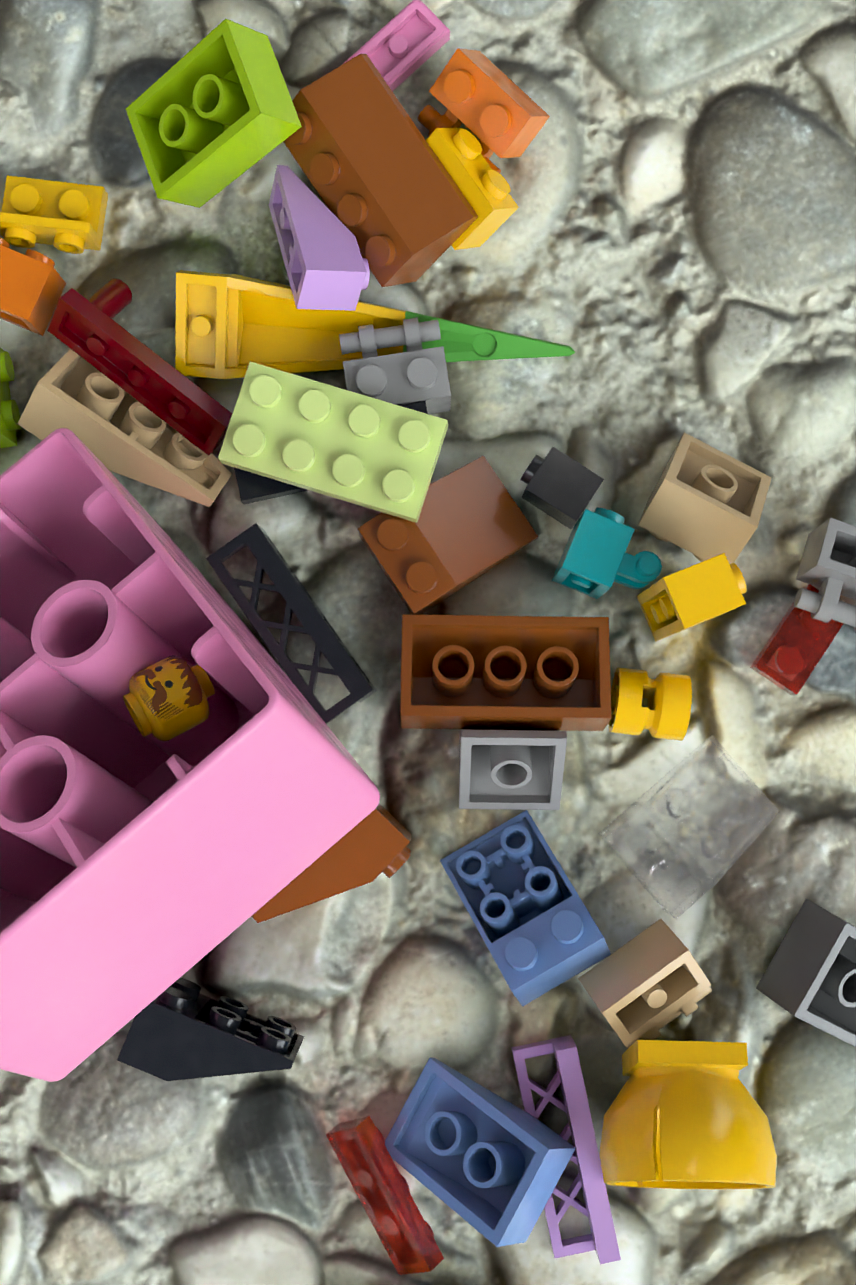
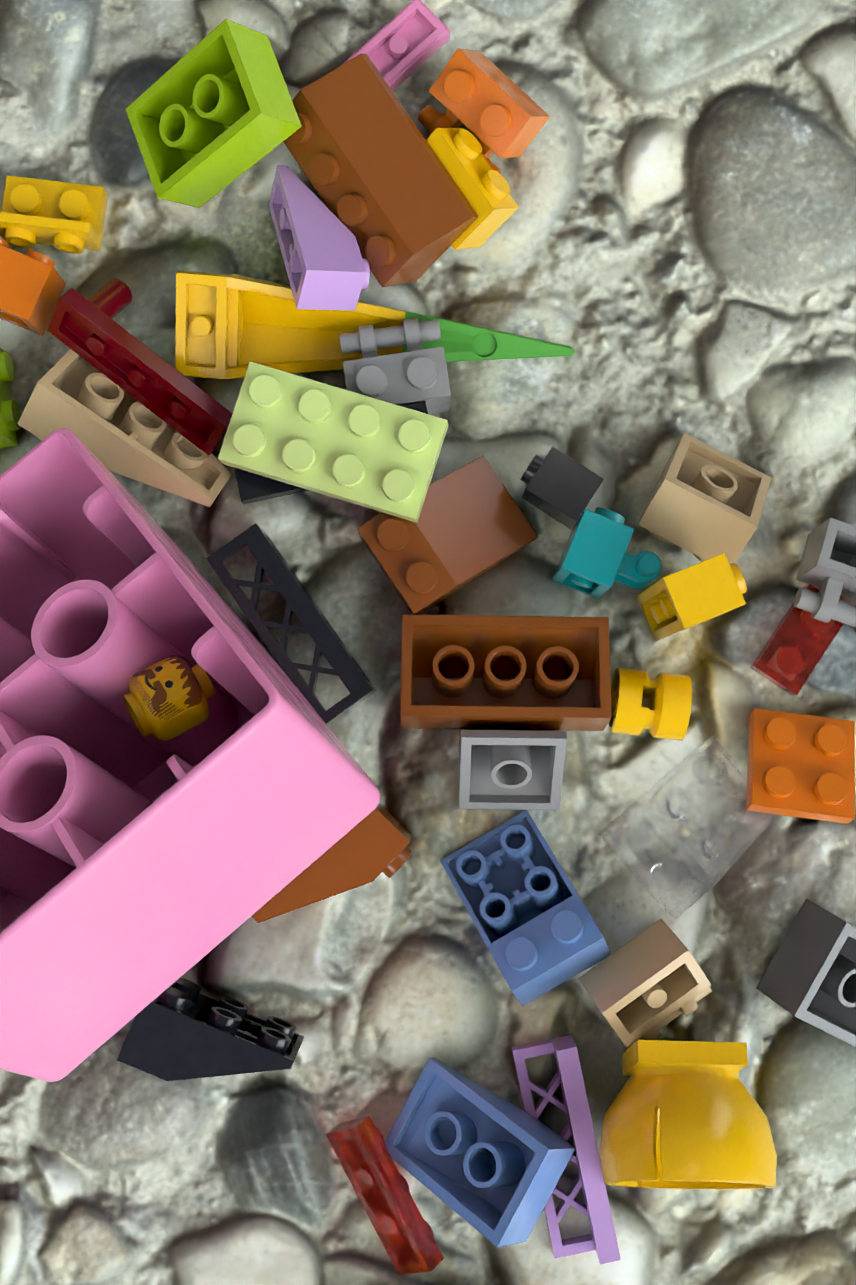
(801, 766): none -> orange plate

